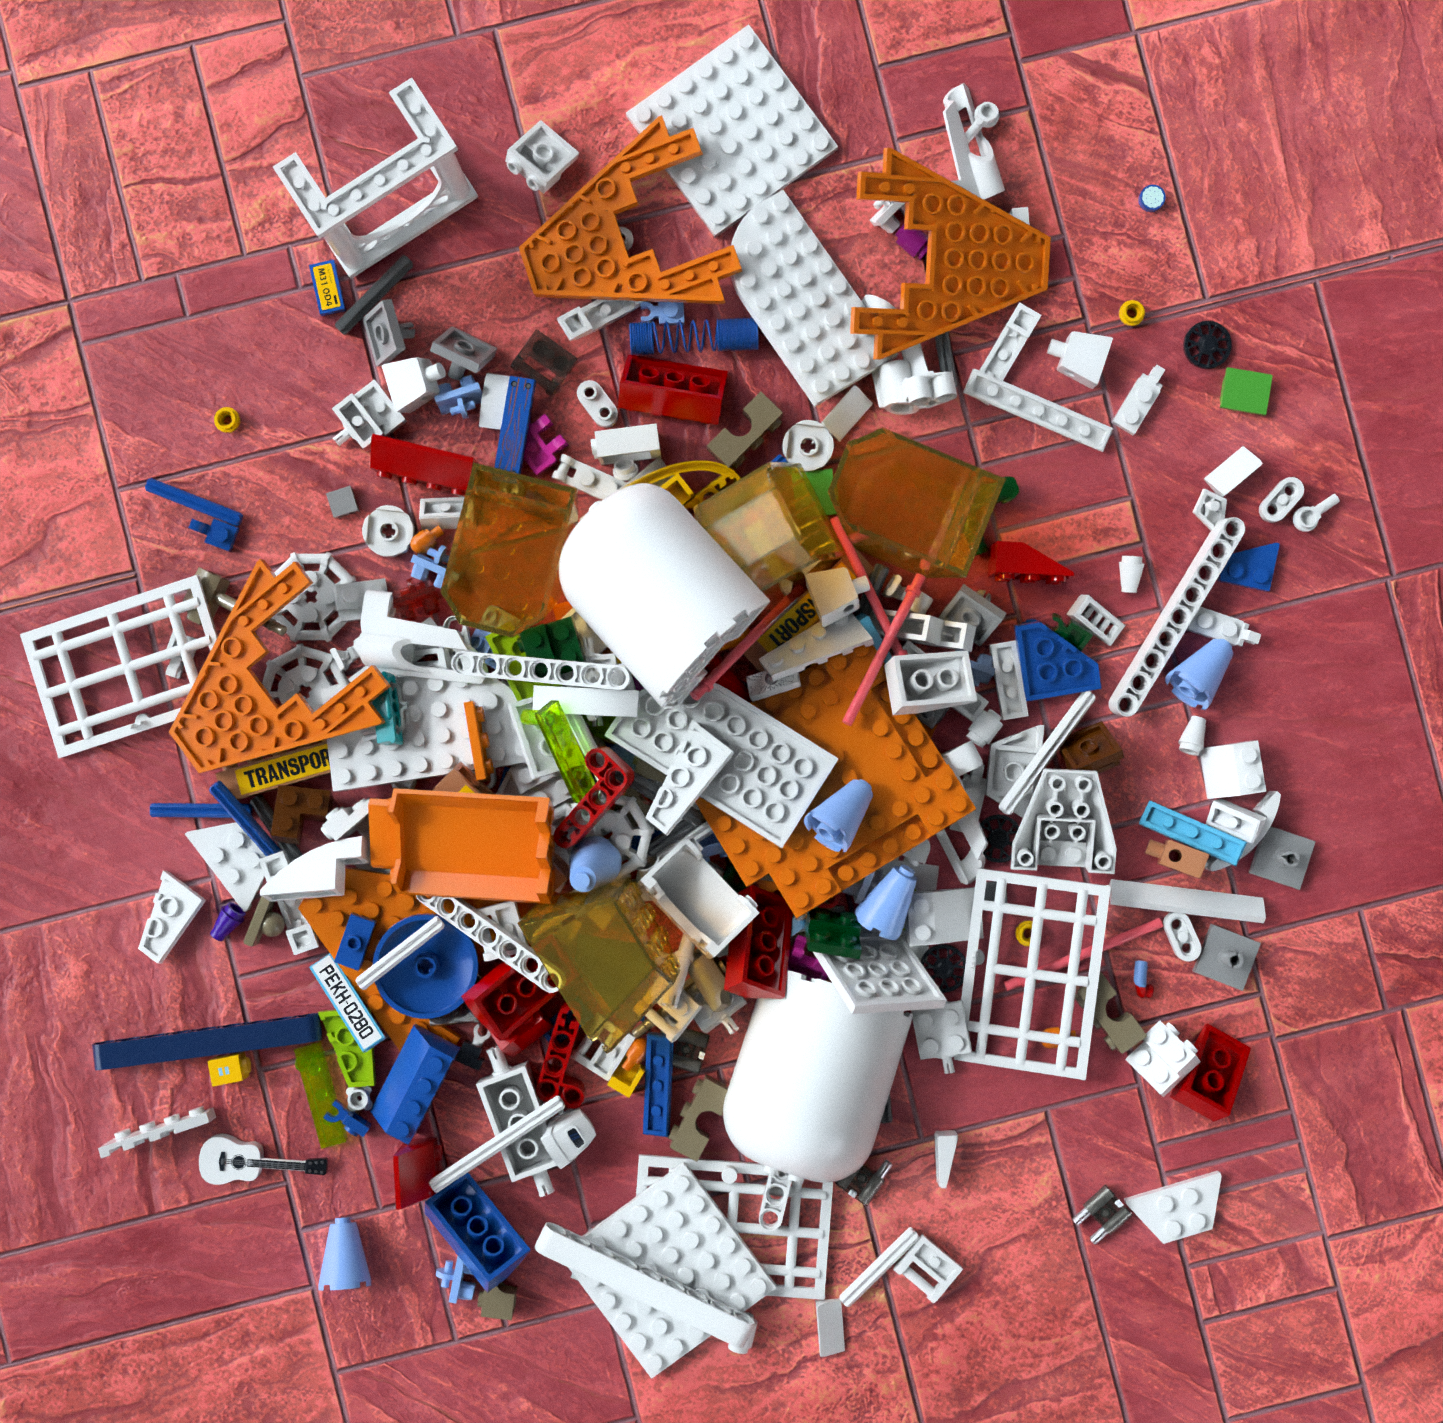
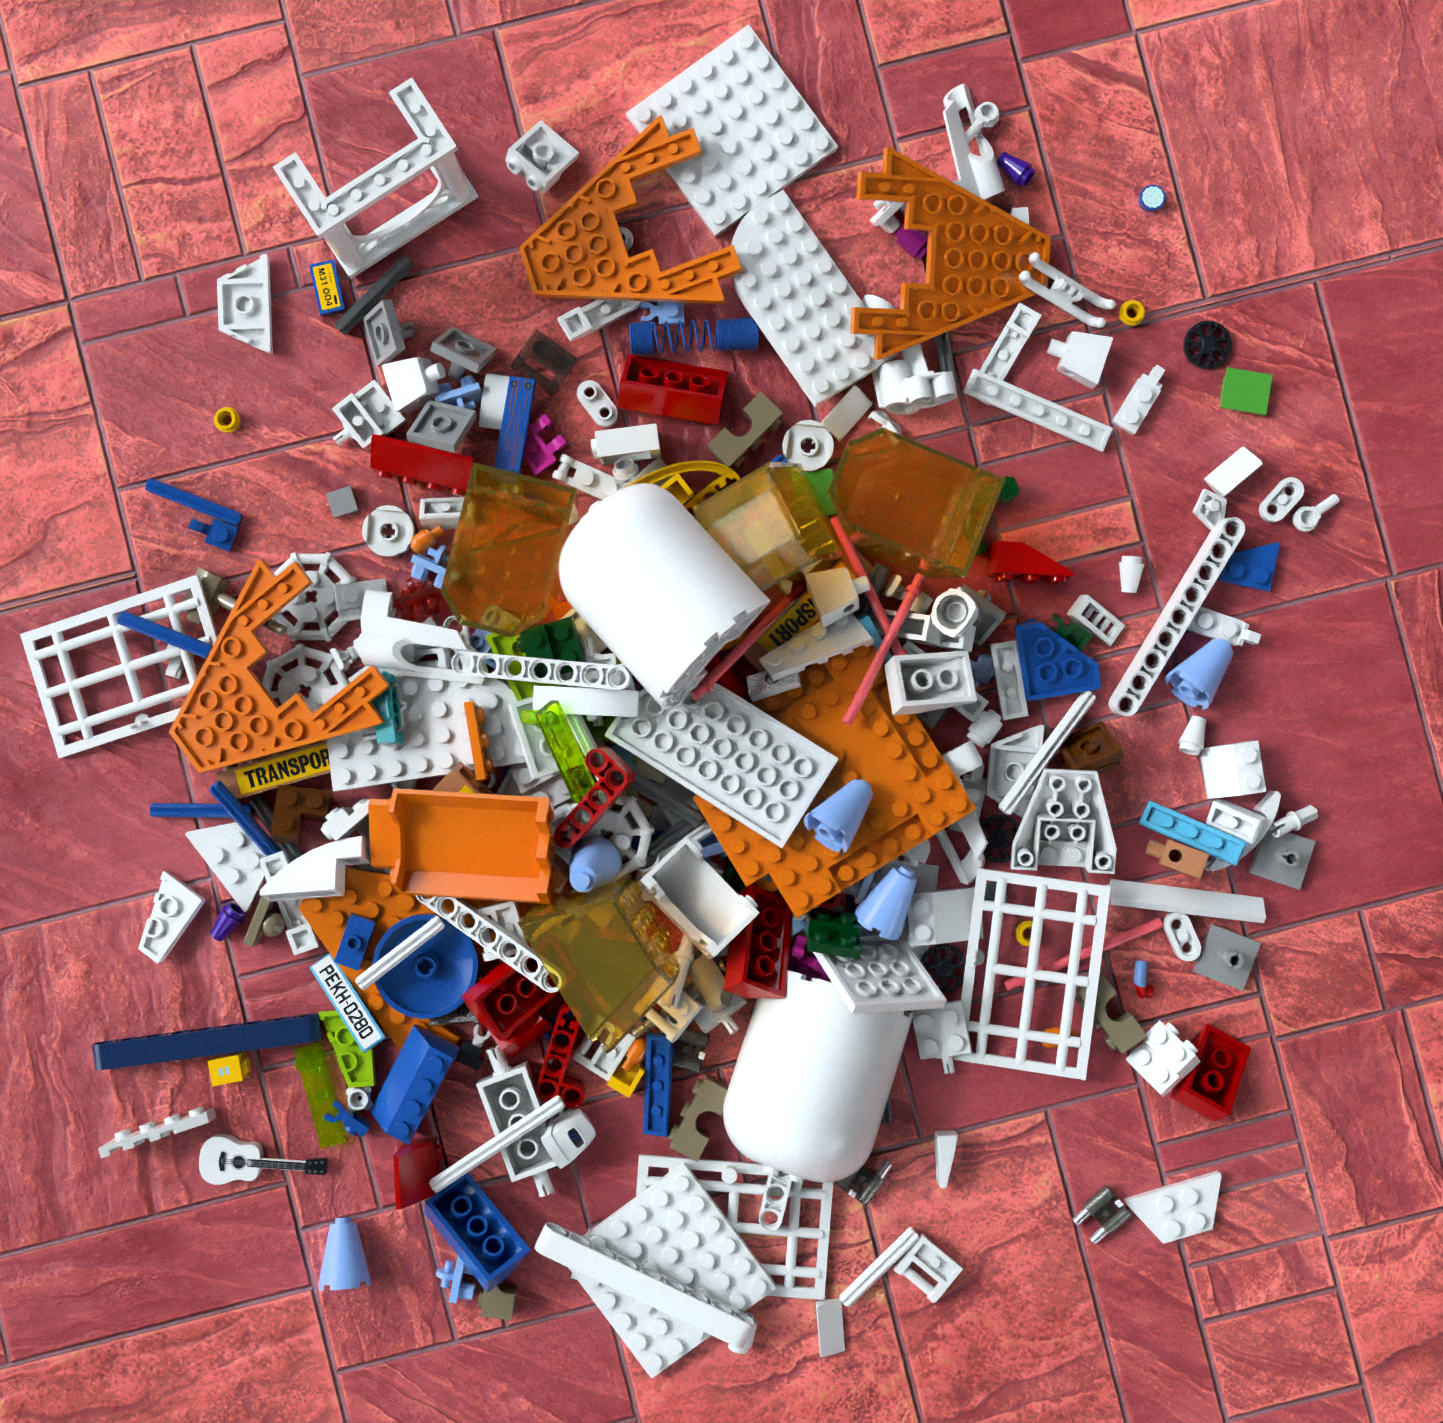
(164, 634): none -> blue axle
(246, 304): none -> white wing
(441, 426): none -> light grey tile
(694, 768): white wing -> none
(882, 418): none -> white piece
(954, 612): none -> white helmet
(1016, 169): none -> dark purple cone
(1065, 291): none -> white piece
(1294, 820): none -> white axle

